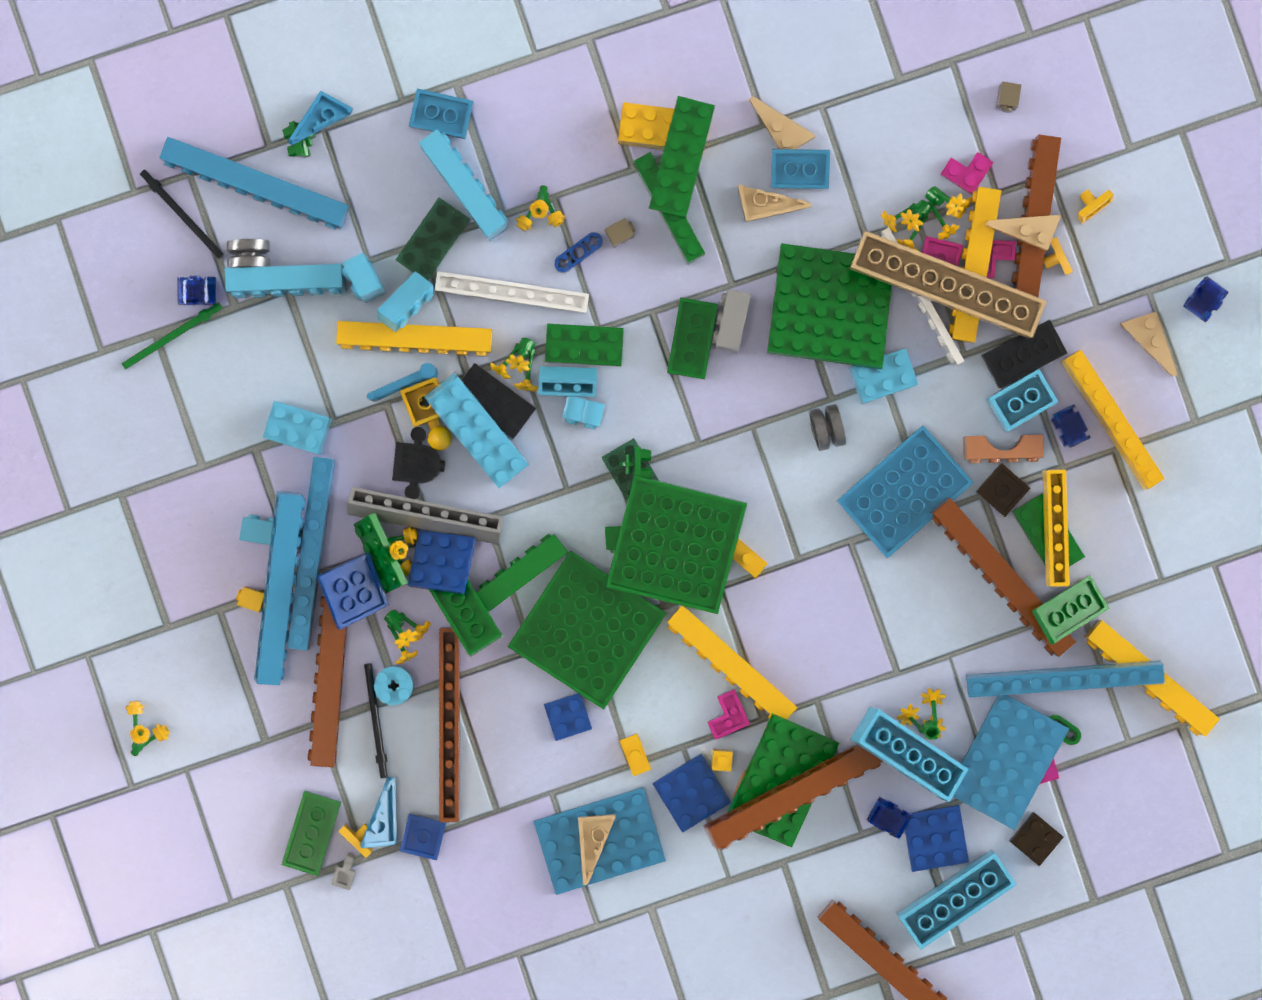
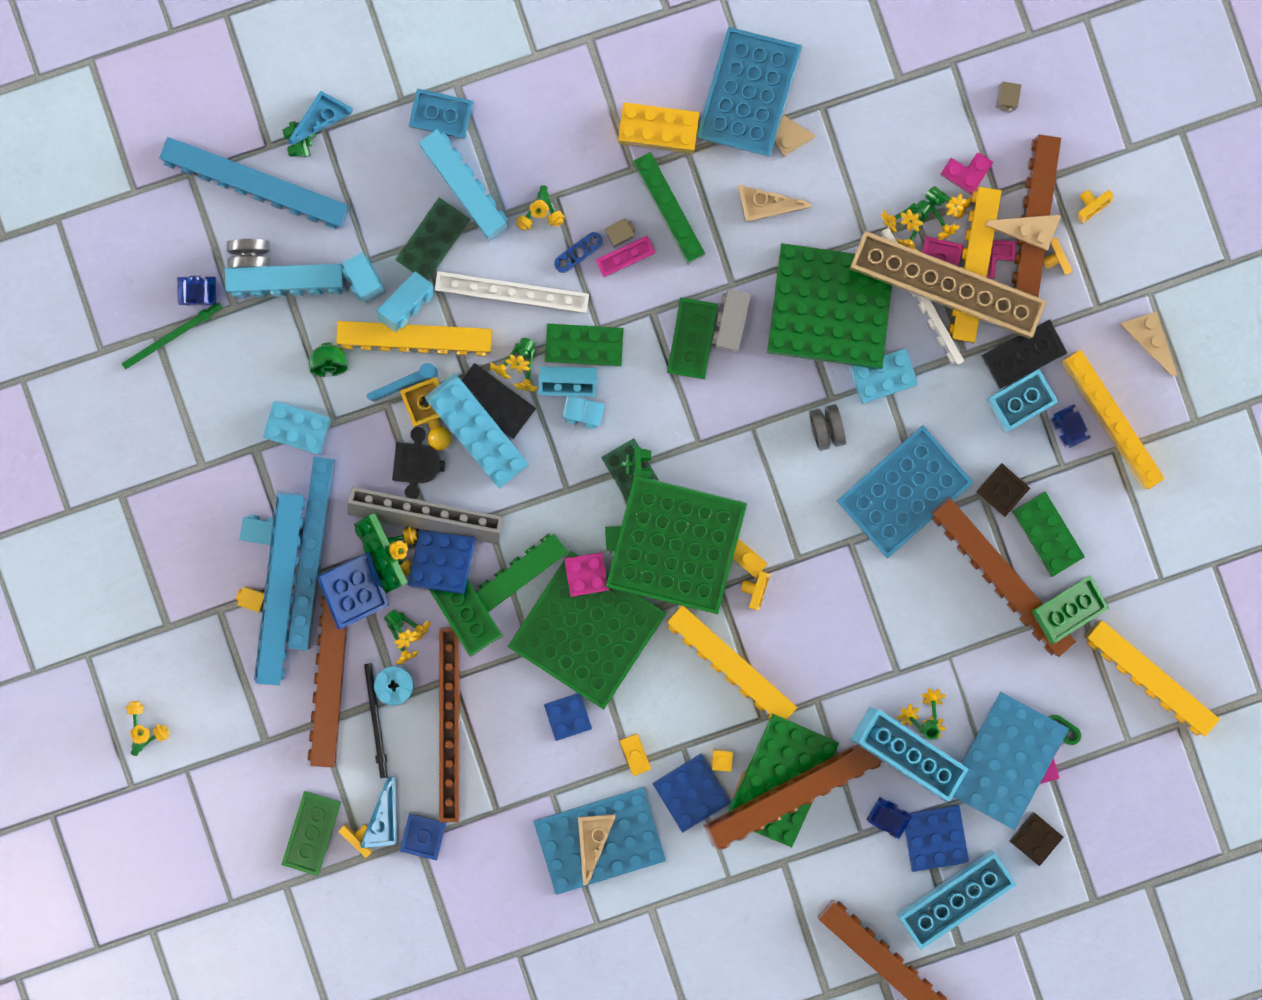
(156, 187): black bar -> none
(328, 359): none -> green cylinder
(344, 874): light grey plate -> none
(586, 574): none -> dark pink plate
(625, 256): none -> dark pink plate
(681, 157): green plate -> none
(733, 718): dark pink plate -> none
(749, 91): none -> dark azure plate
(757, 590): none -> yellow tile
(800, 168): dark azure plate -> none
(1027, 447): nougat arch -> none
(1056, 528): yellow brick -> none
(1065, 678): dark azure brick -> none
(1205, 299): clear blue brick -> none

